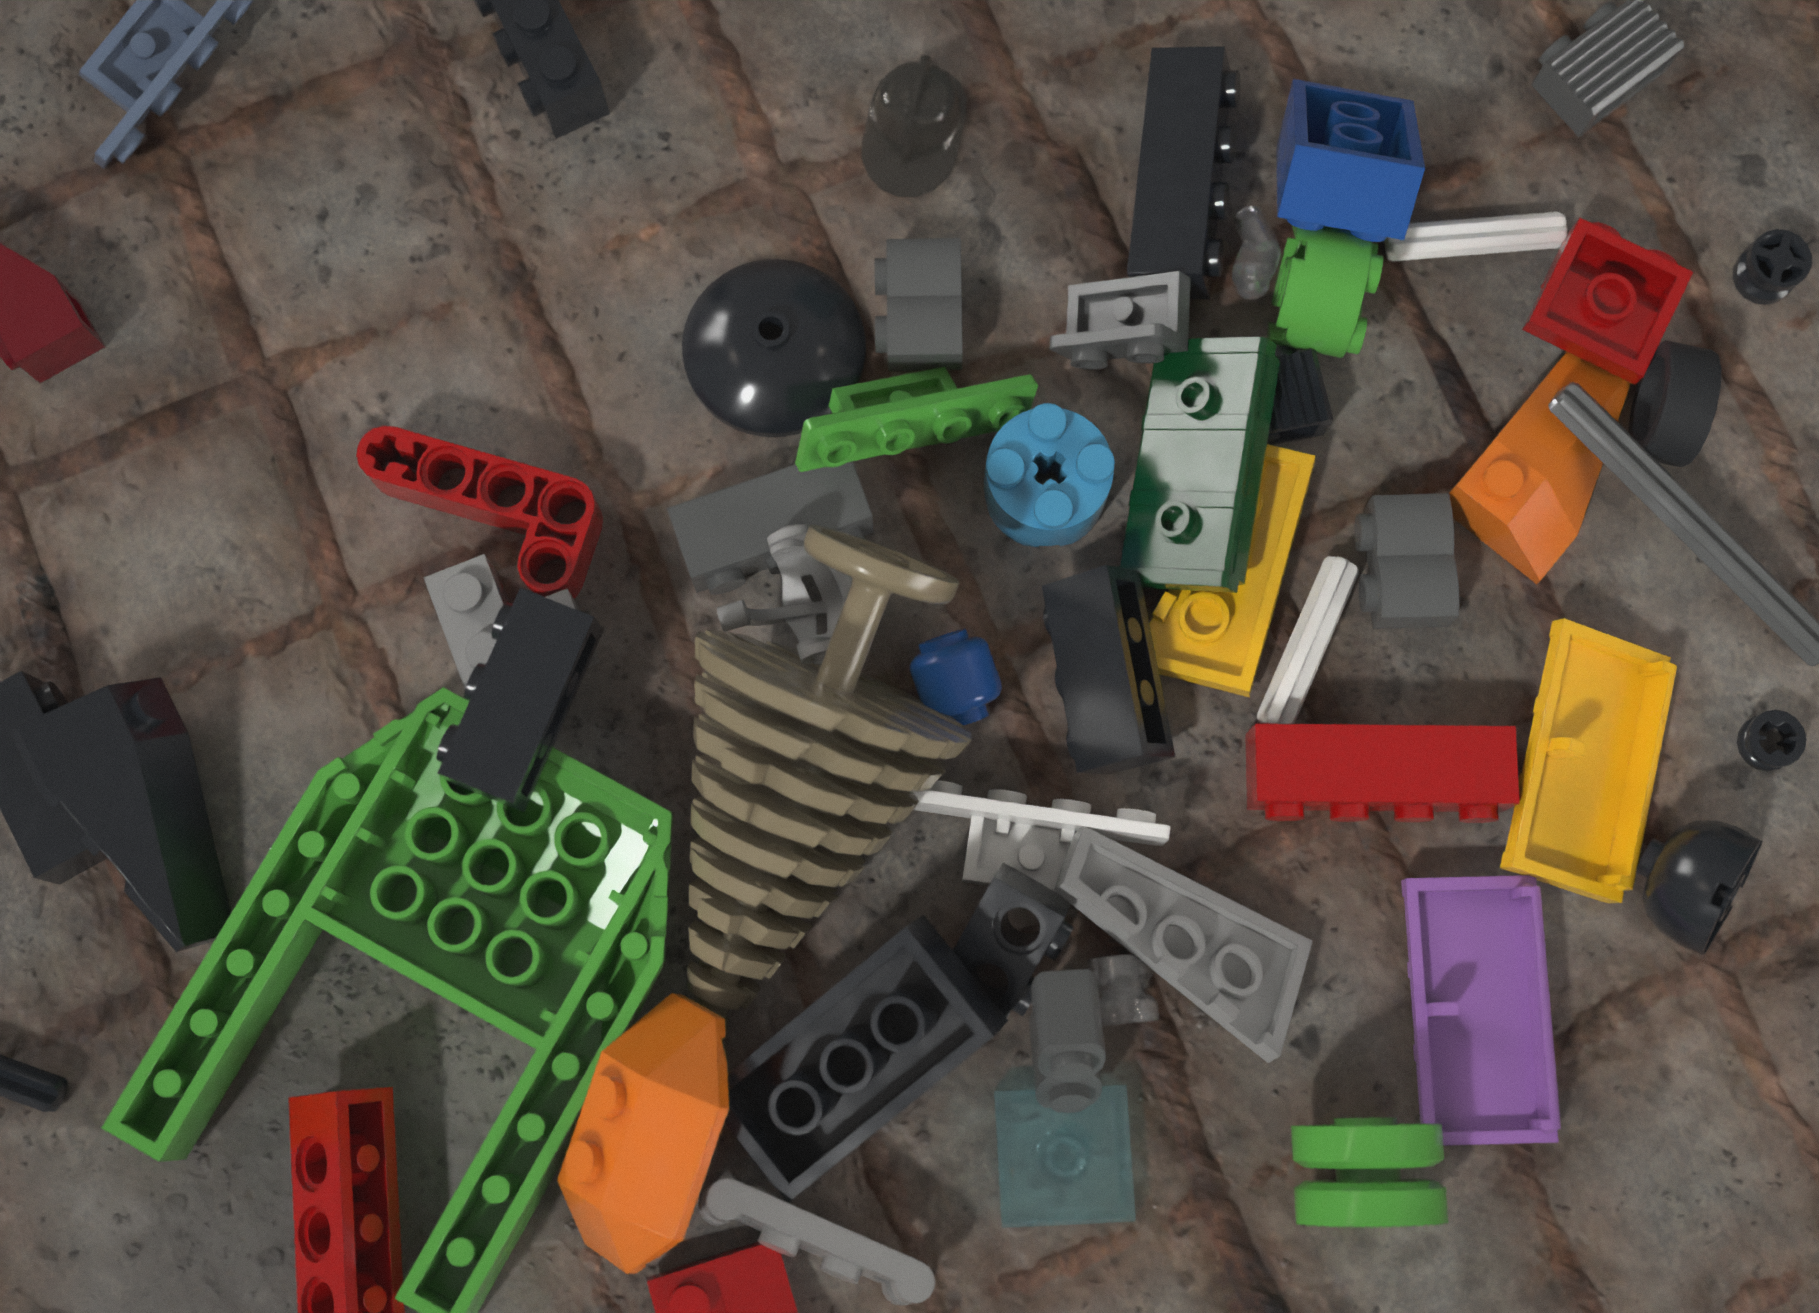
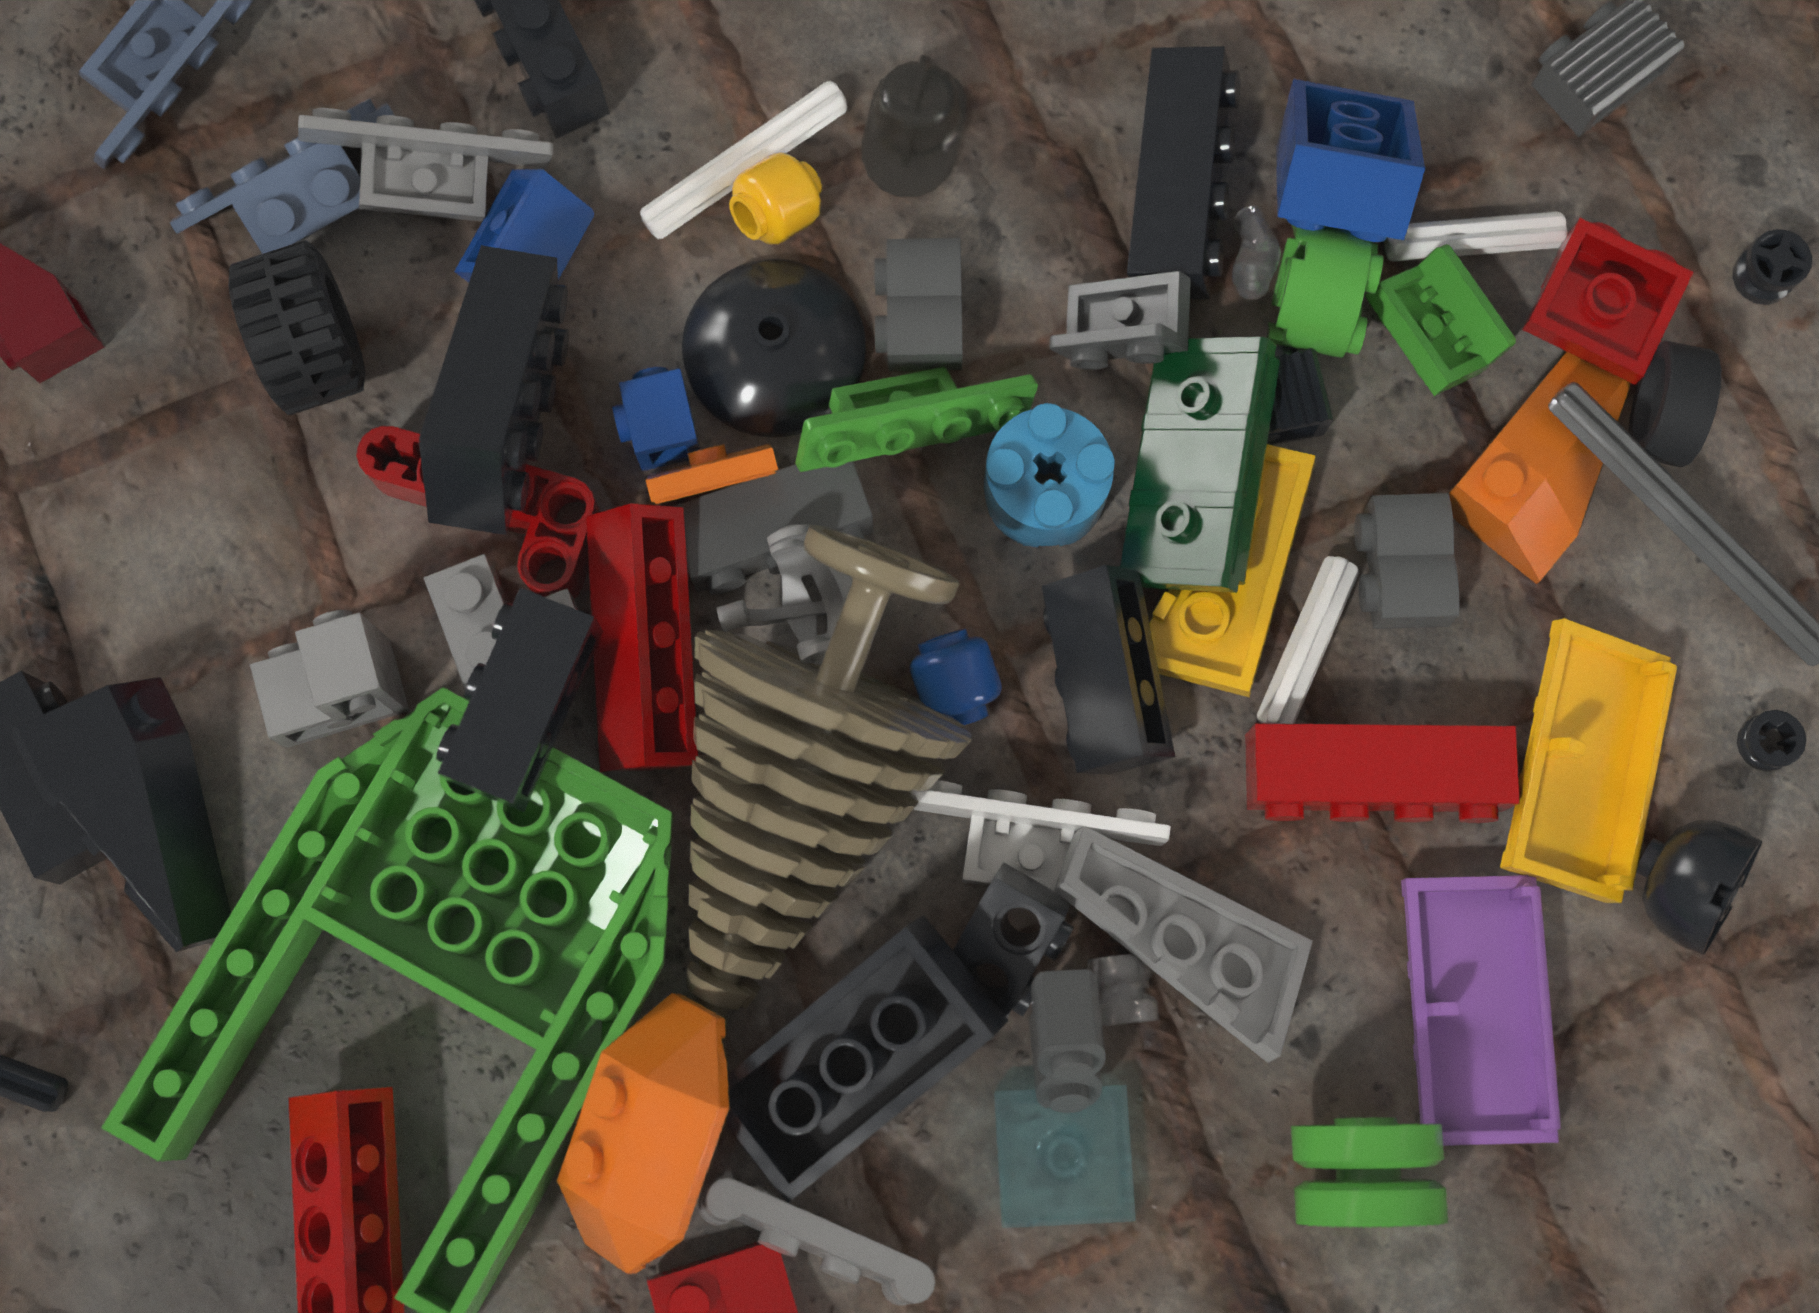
(291, 195): none -> sand blue bracket
(296, 327): none -> black tyre
(329, 680): none -> light grey brick
(421, 167): none -> light grey bracket
(493, 391): none -> black brick
(531, 217): none -> blue panel
(646, 639): none -> red brick
(656, 417): none -> blue brick
(711, 470): none -> orange plate
(717, 176): none -> white axle
(776, 198): none -> yellow head
(1442, 320): none -> bright green bracket

